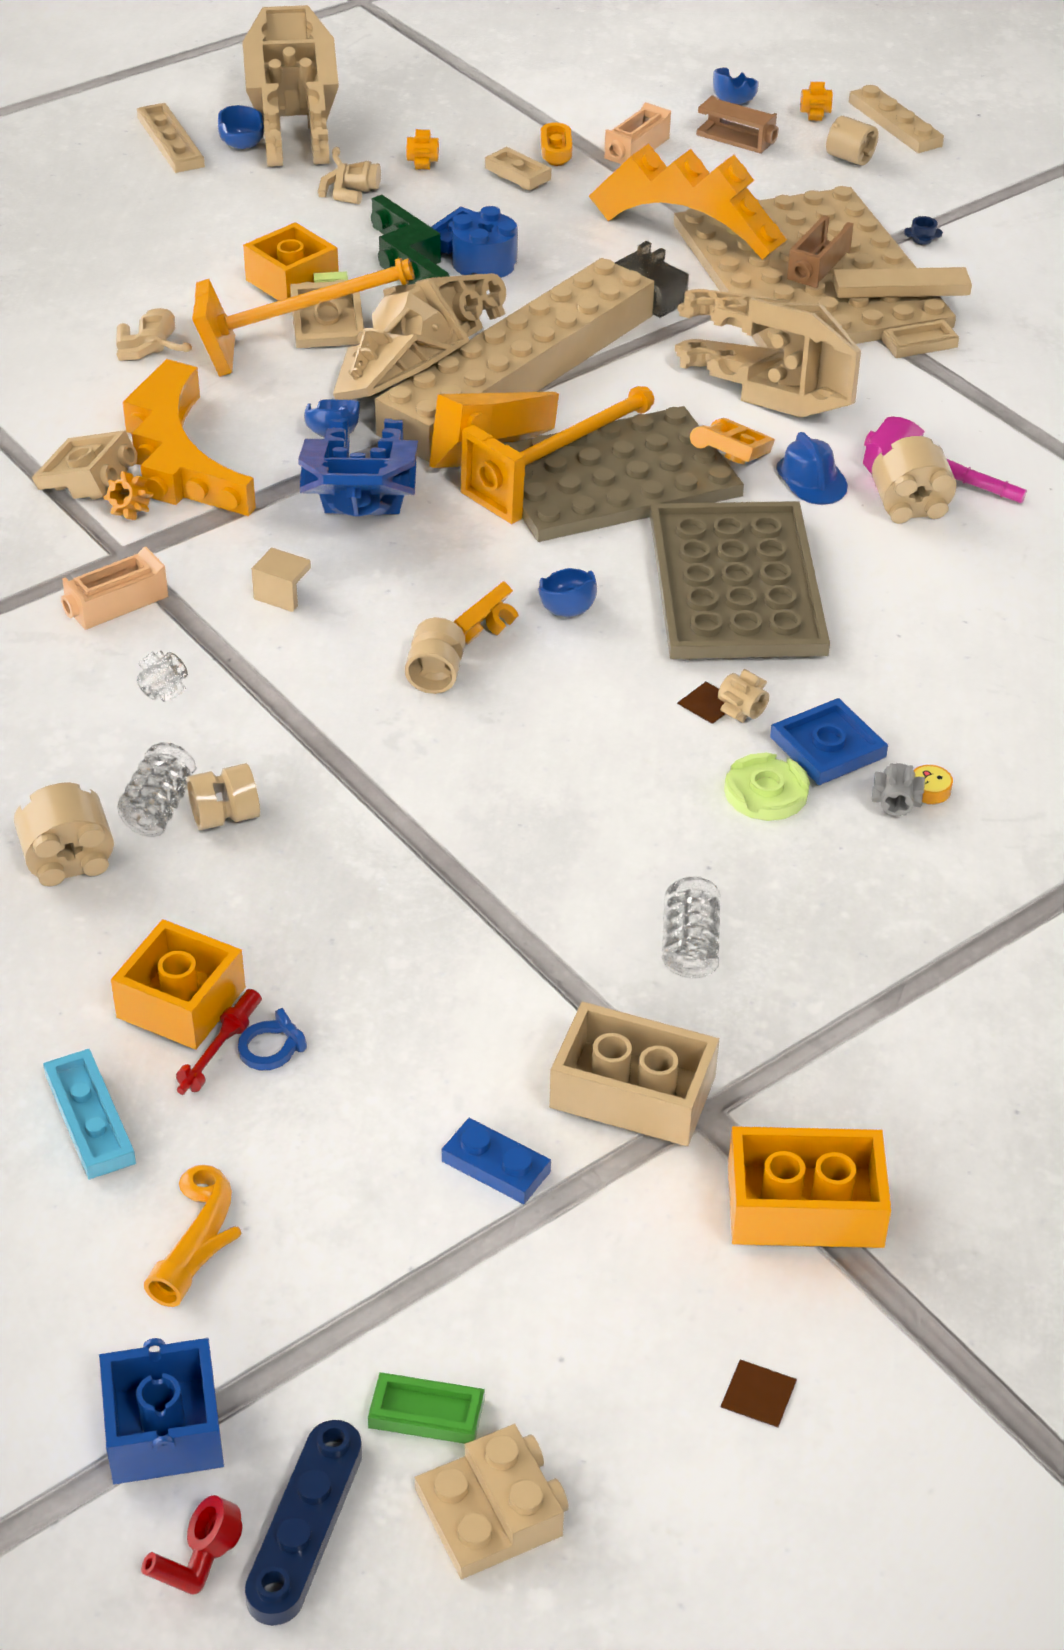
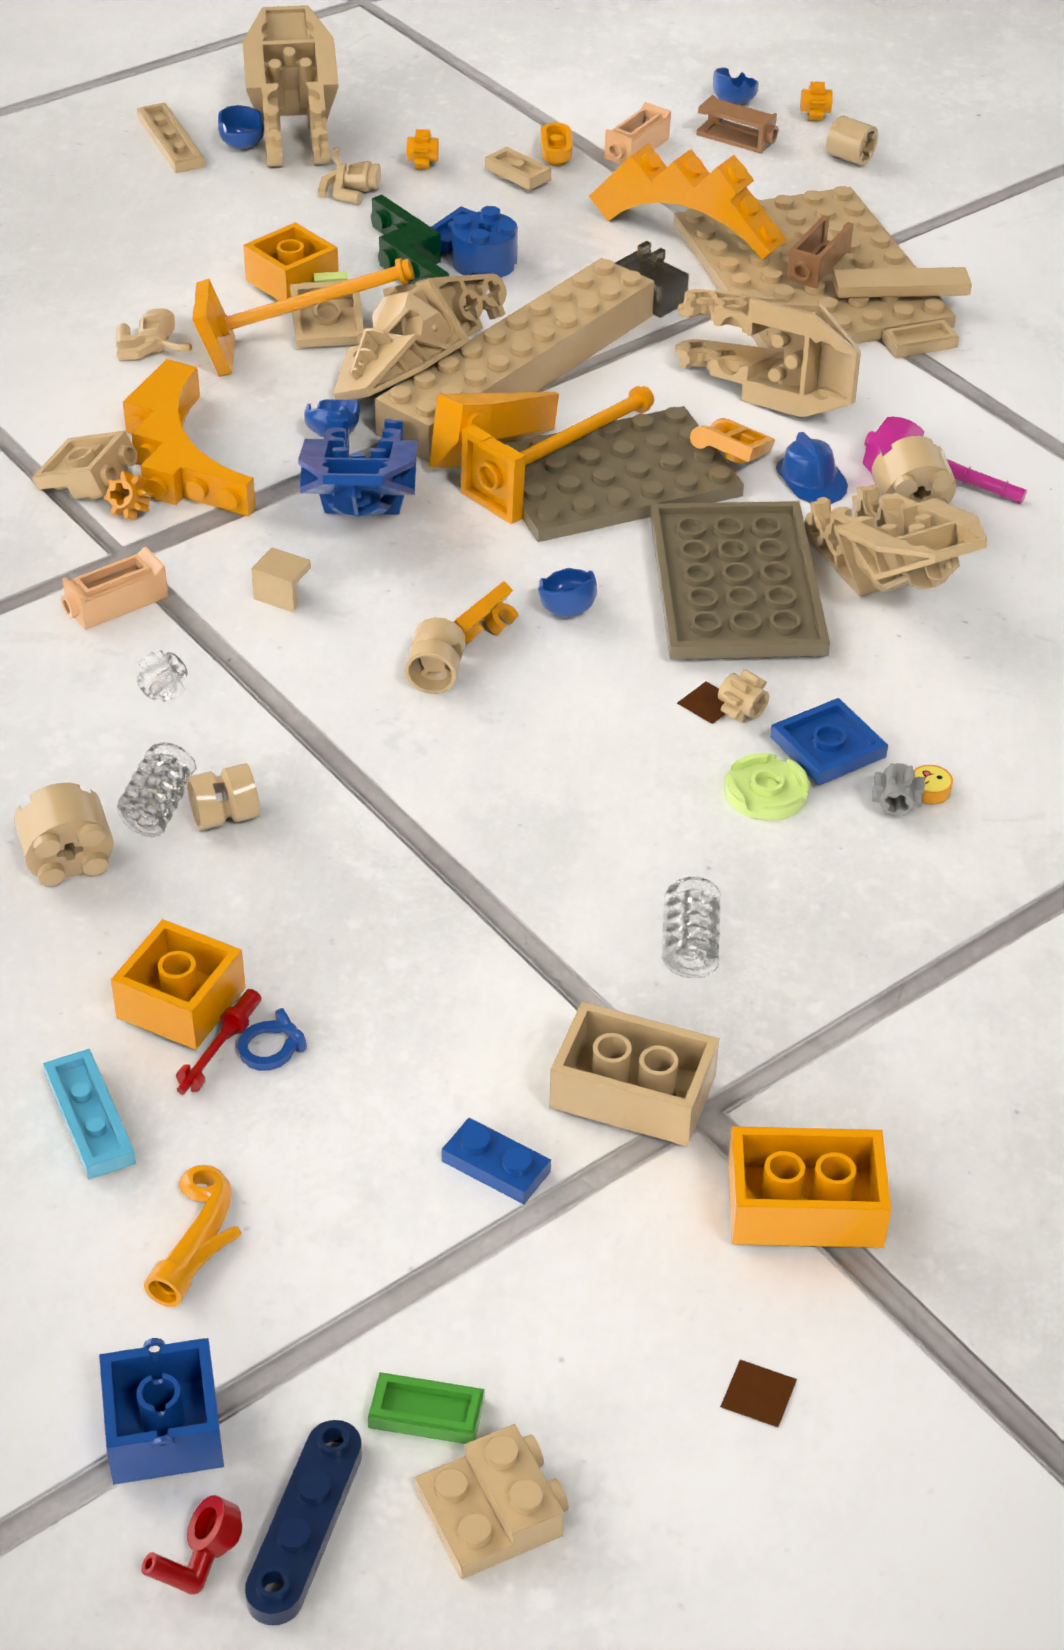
(892, 540): none -> tan connector
(896, 119): tan plate -> none
(923, 230): dark blue plate -> none

